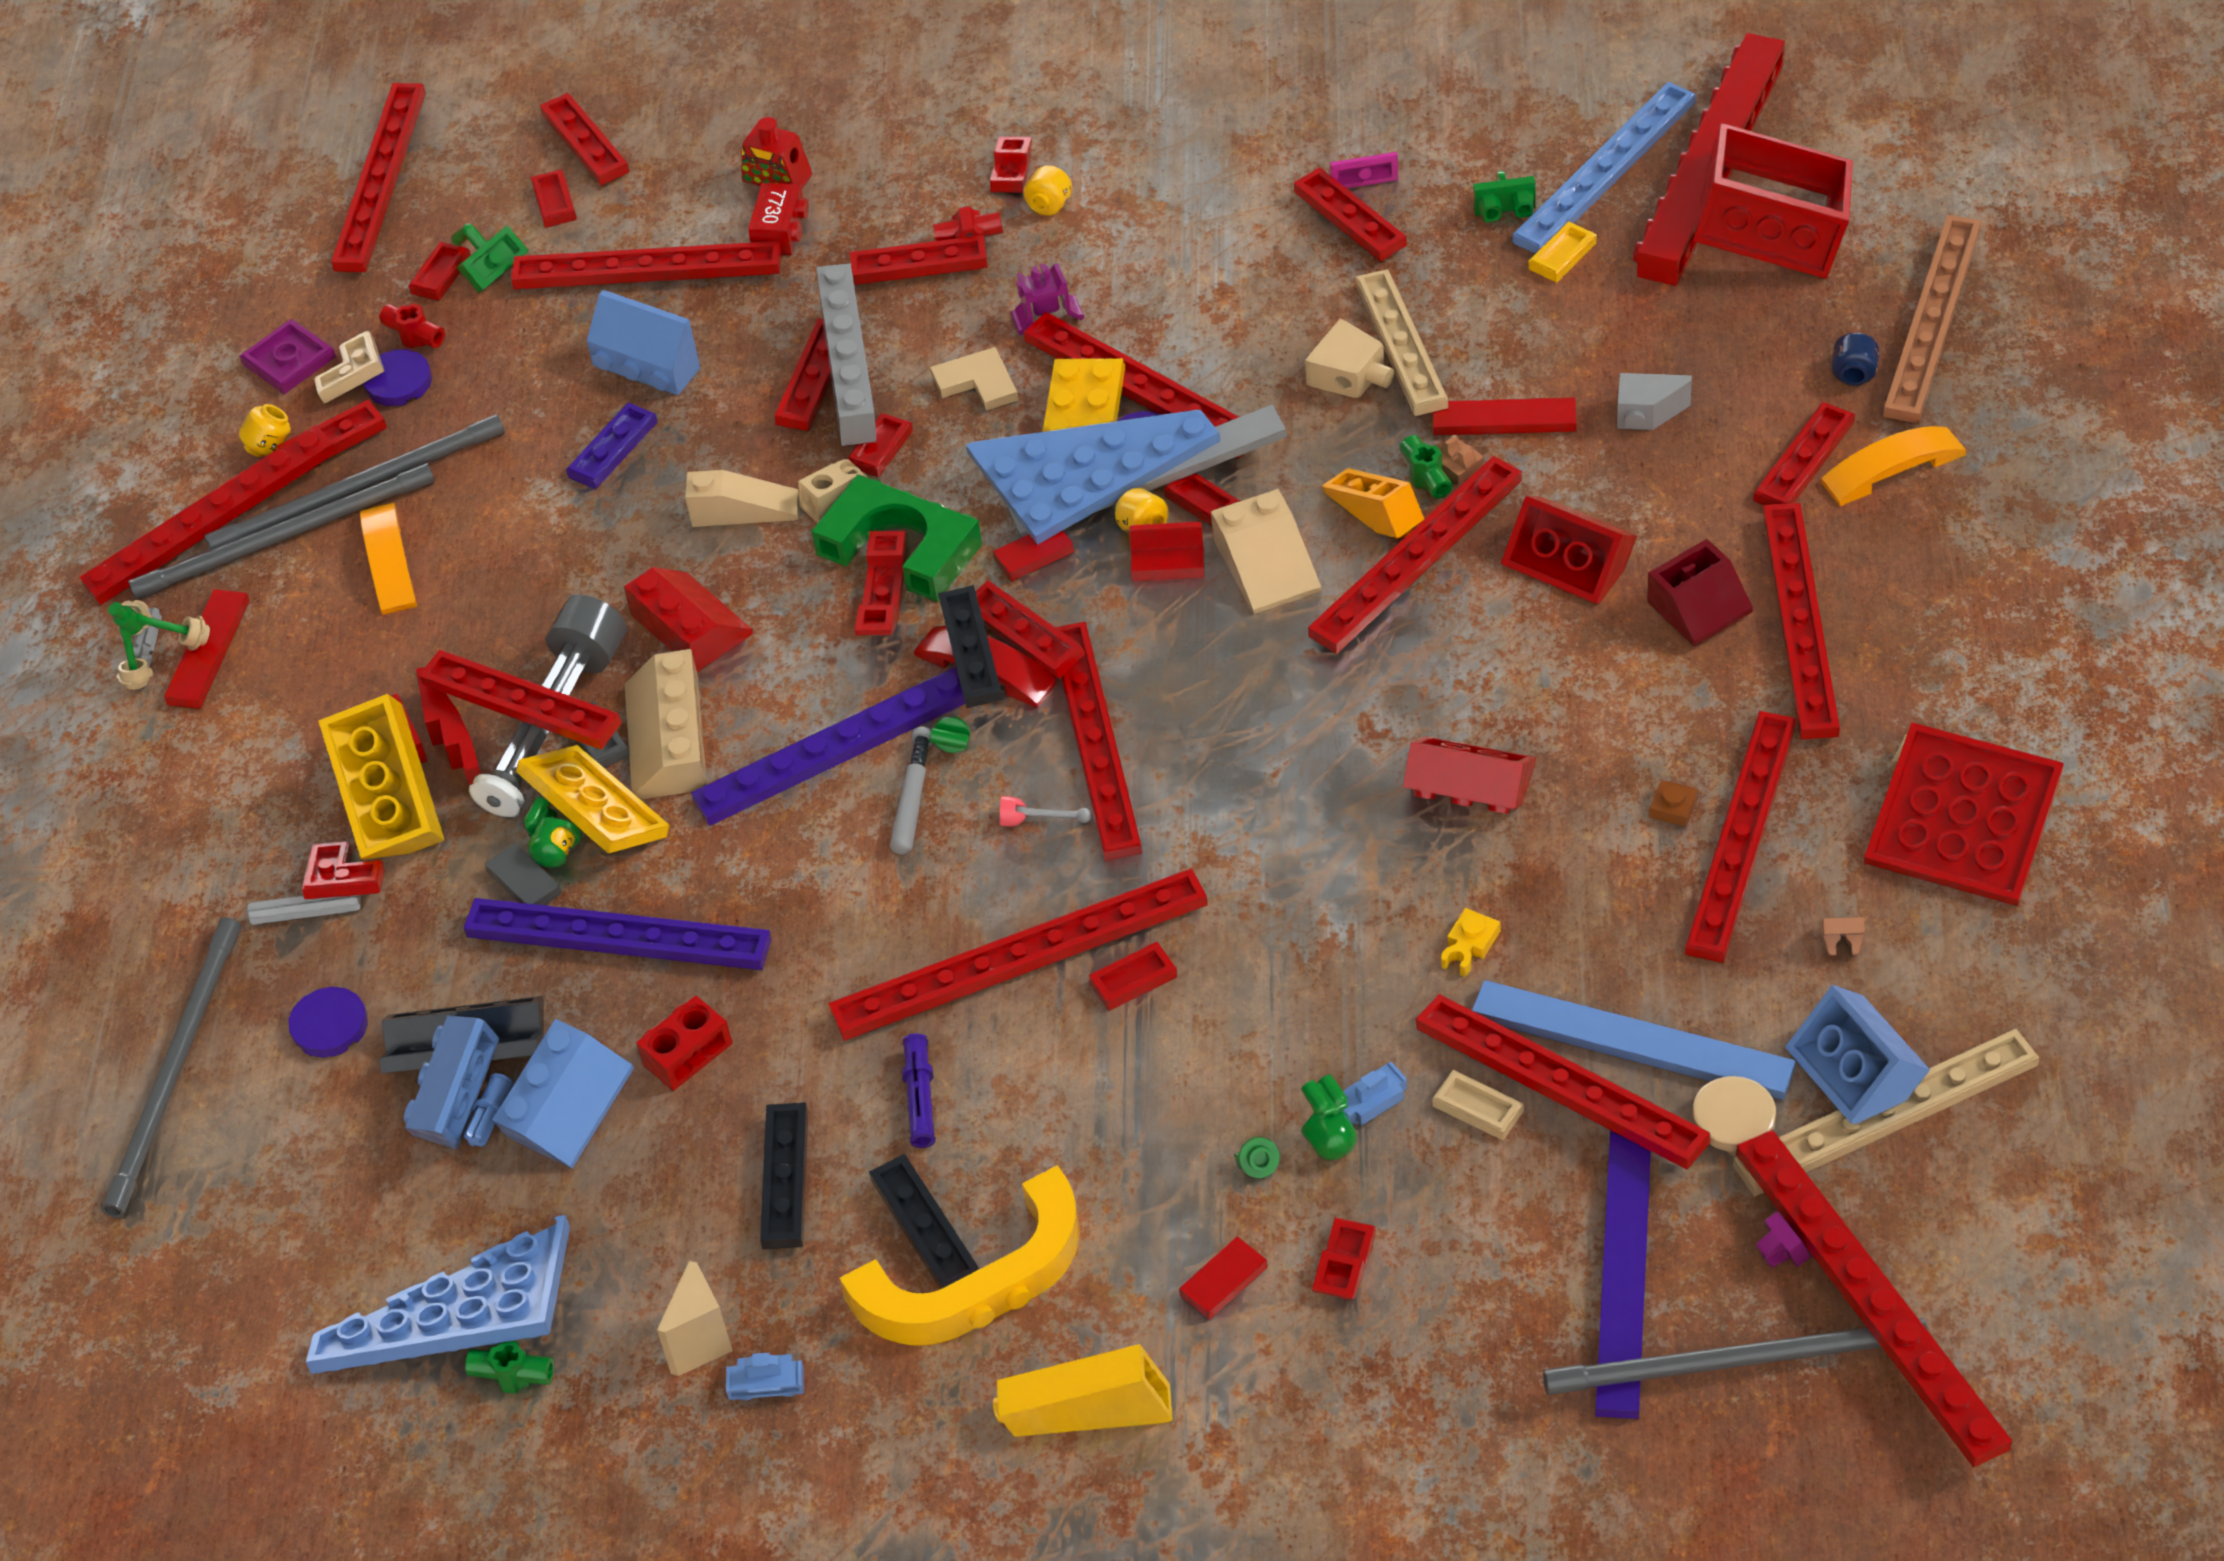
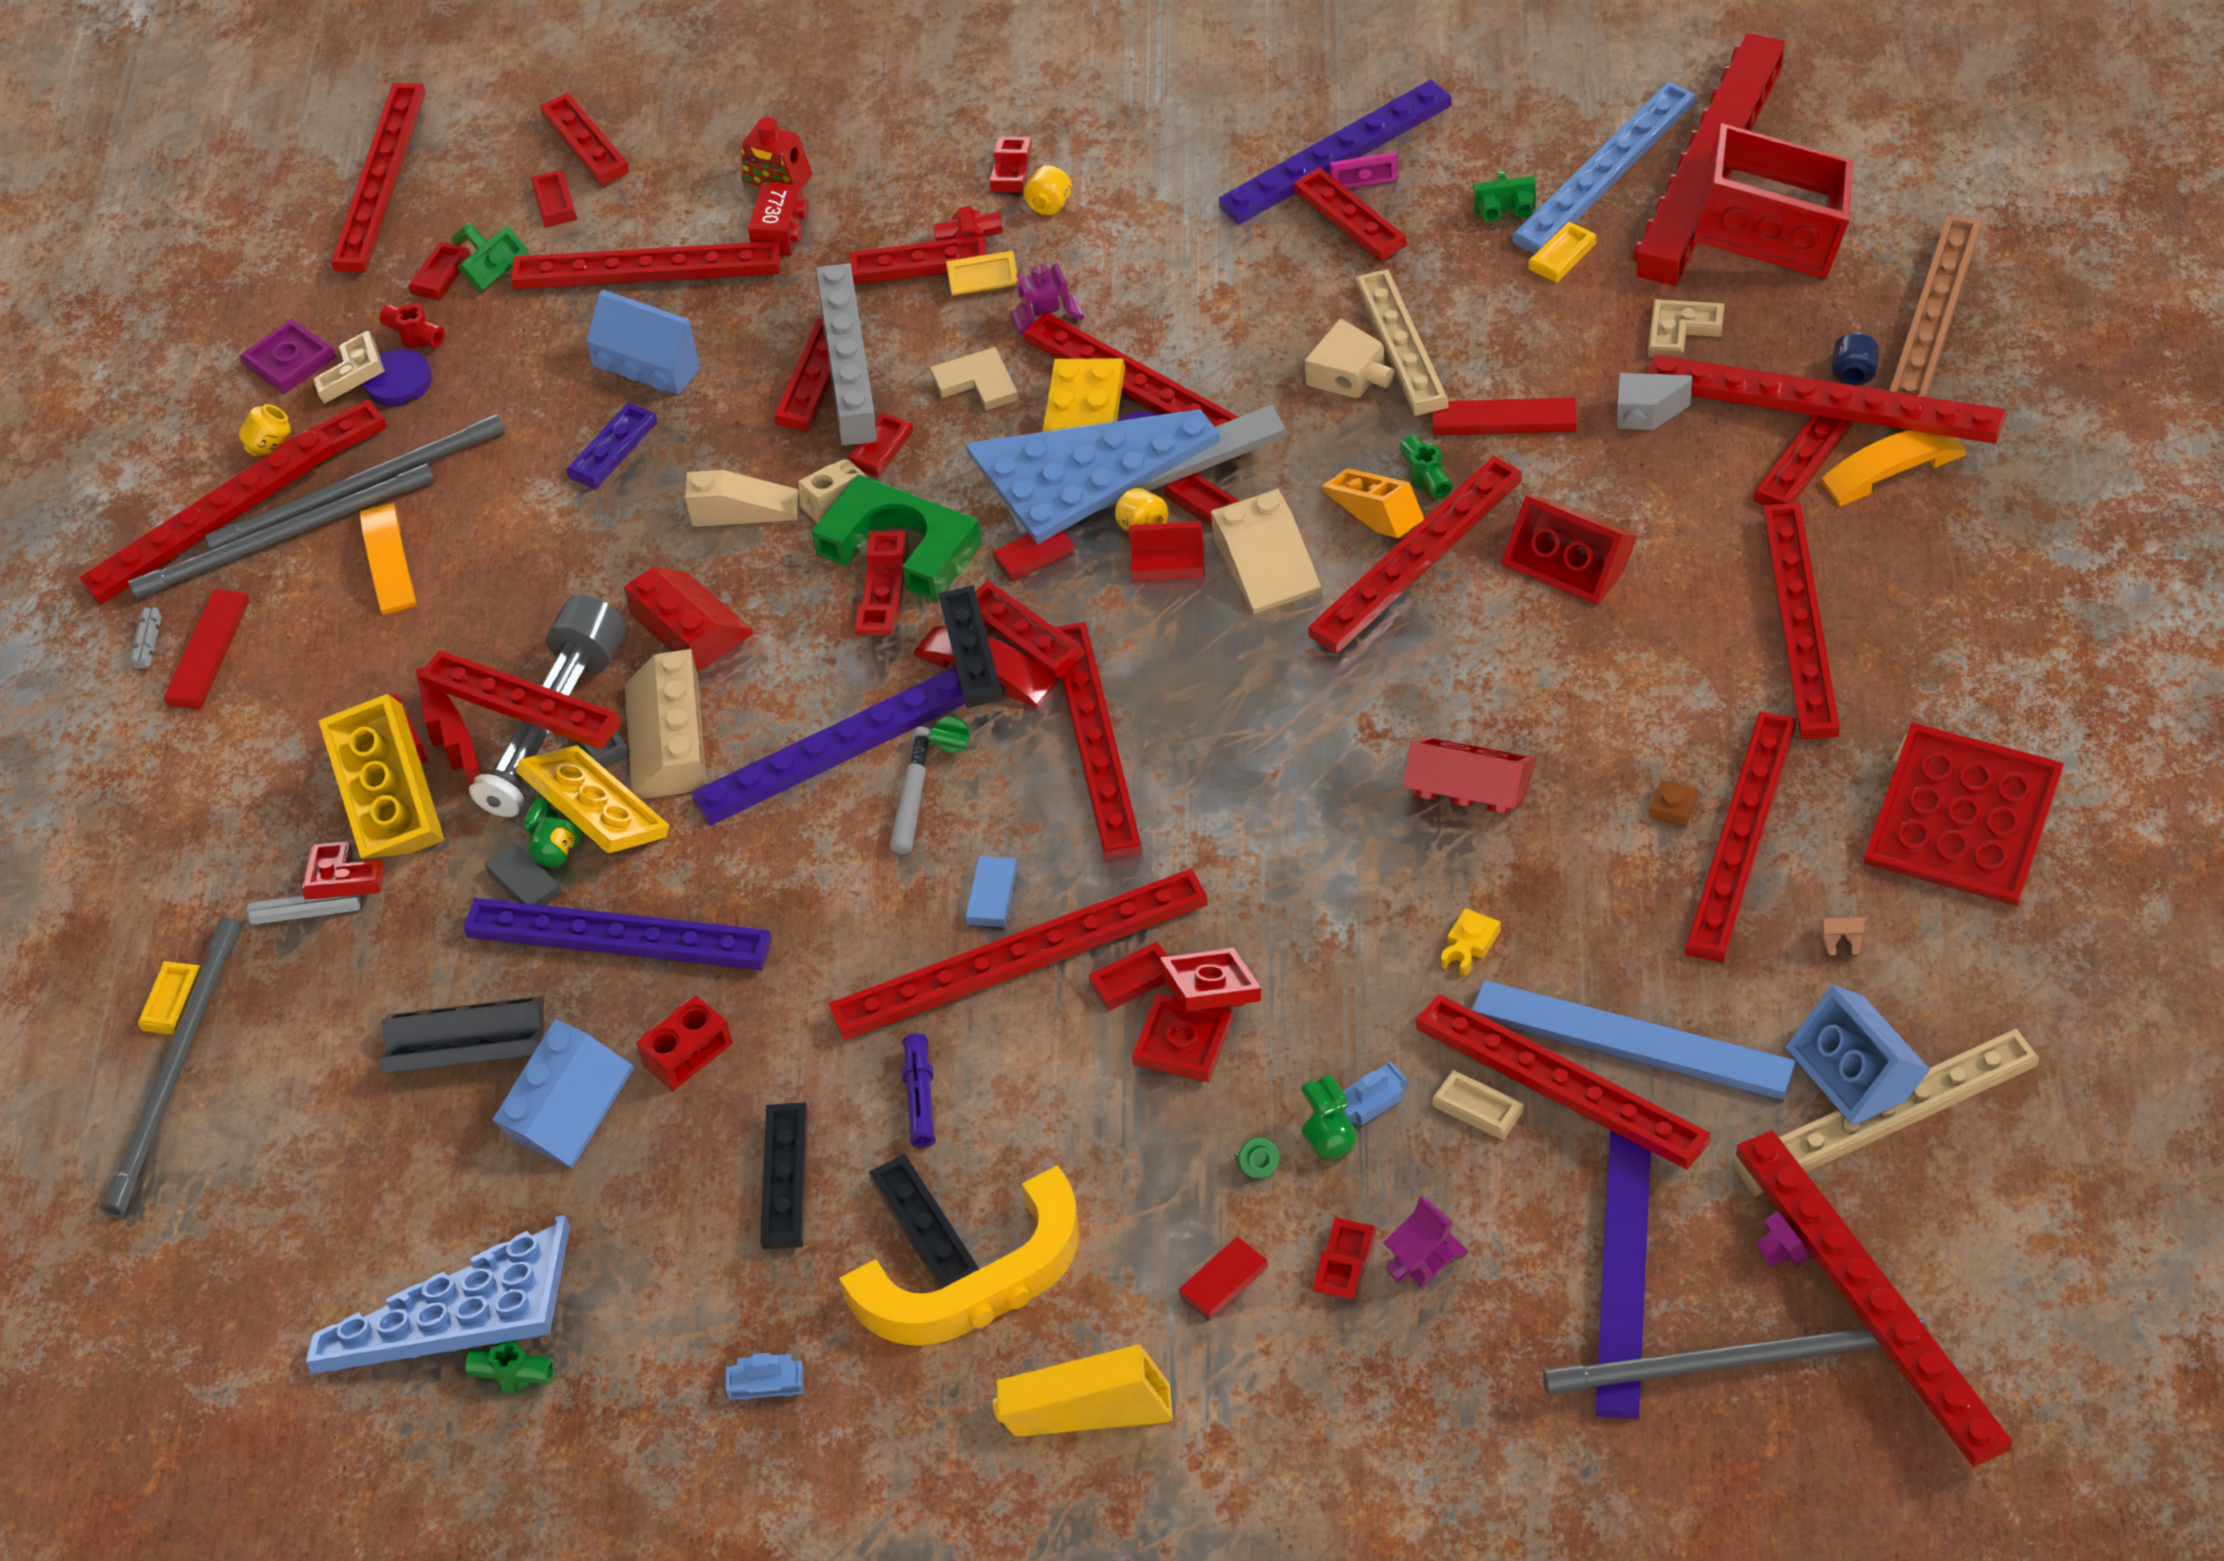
(131, 620): plant -> none
(169, 997): none -> yellow tile
(328, 1021): dark purple tile -> none
(451, 1080): medium blue slope -> none
(486, 1108): medium blue axle -> none
(692, 1325): tan slope -> none
(982, 273): none -> yellow tile
(991, 891): none -> medium blue tile
(1014, 812): hinge -> none
(1182, 1040): none -> red plate
(1210, 979): none -> red plate
(1347, 143): none -> dark purple plate
(1422, 1245): none -> magenta piece
(1459, 460): nougat tile -> none
(1676, 319): none -> tan tile
(1698, 592): dark red slope -> none
(1733, 1111): tan tile -> none
(1837, 400): none -> red plate

